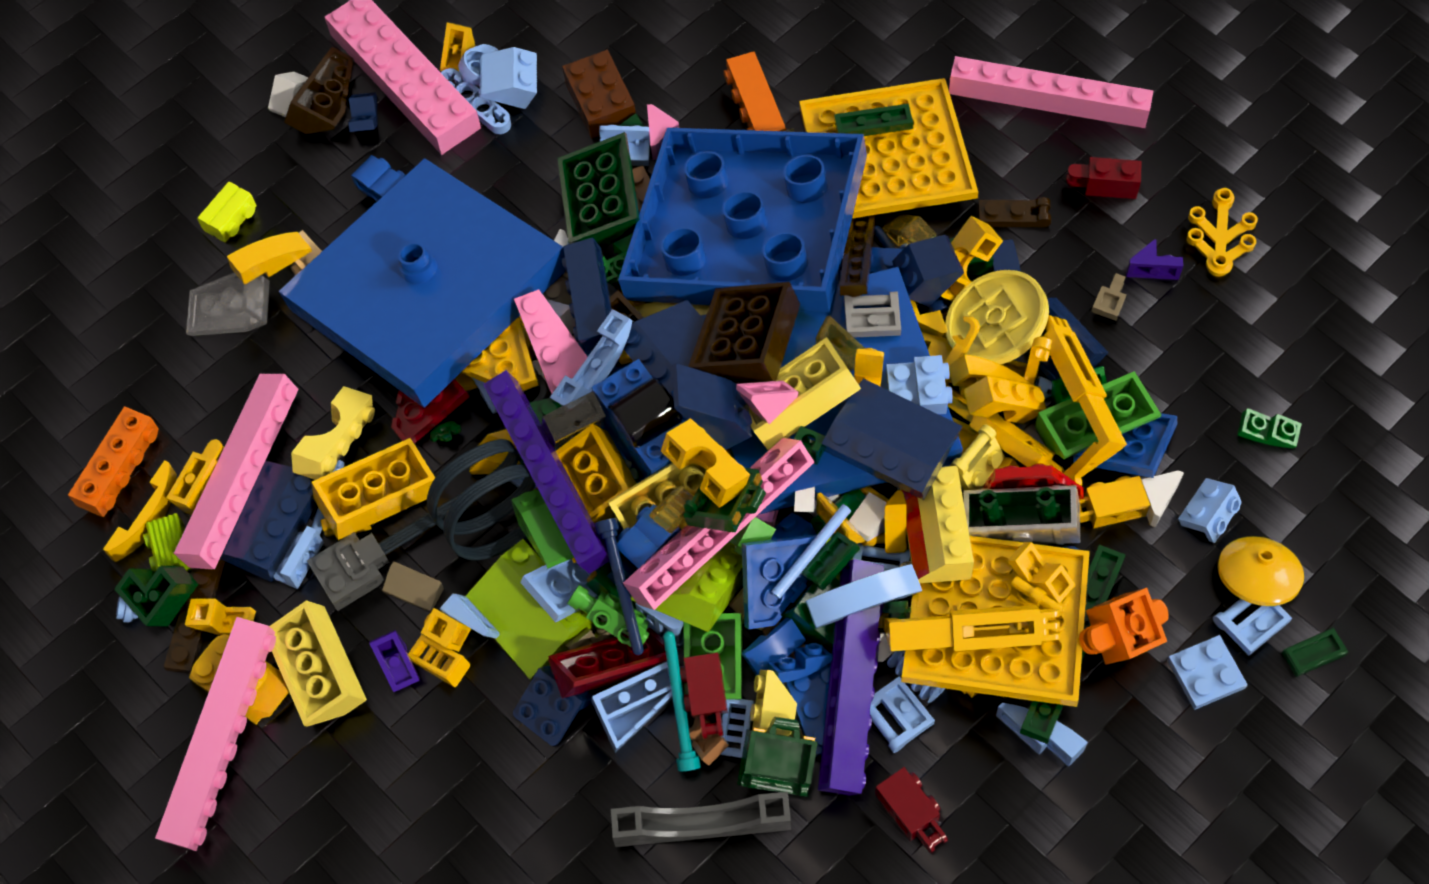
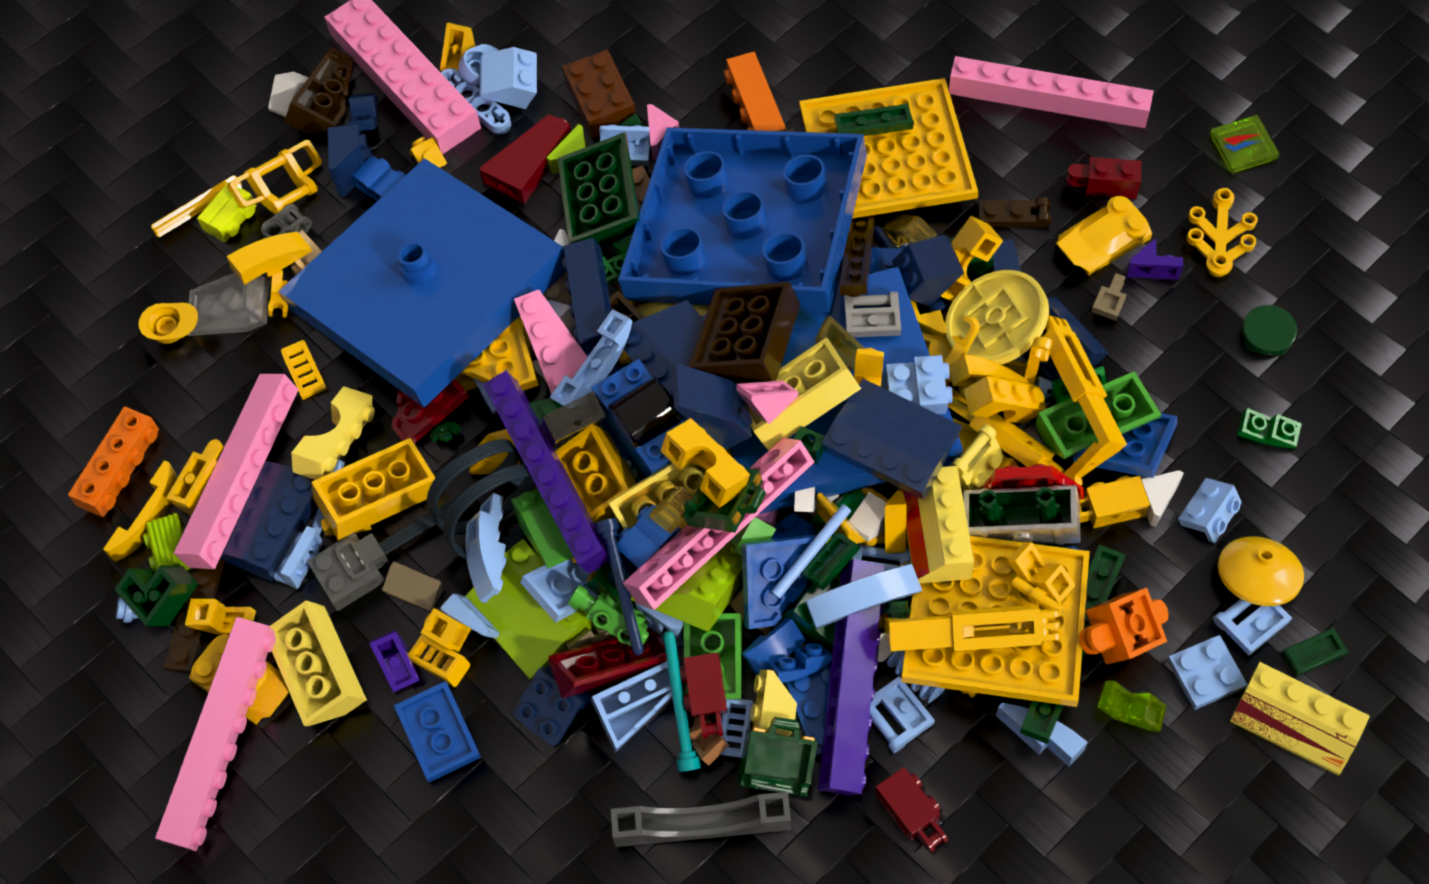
(168, 321): none -> yellow piece
(189, 209): none -> yellow axle
(253, 175): none -> yellow bar
(275, 299): none -> yellow plate
(285, 222): none -> dark grey piece
(296, 355): none -> yellow slope
(345, 155): none -> dark blue slope
(429, 150): none -> yellow bracket
(437, 731): none -> blue plate
(484, 551): none -> light blue slope
(524, 162): none -> dark red slope
(573, 142): none -> lime slope
(1105, 235): none -> yellow slope
(1132, 708): none -> clear neon green slope
(1244, 143): none -> clear neon green tile
(1269, 330): none -> dark green tile
(1299, 718): none -> light yellow slope

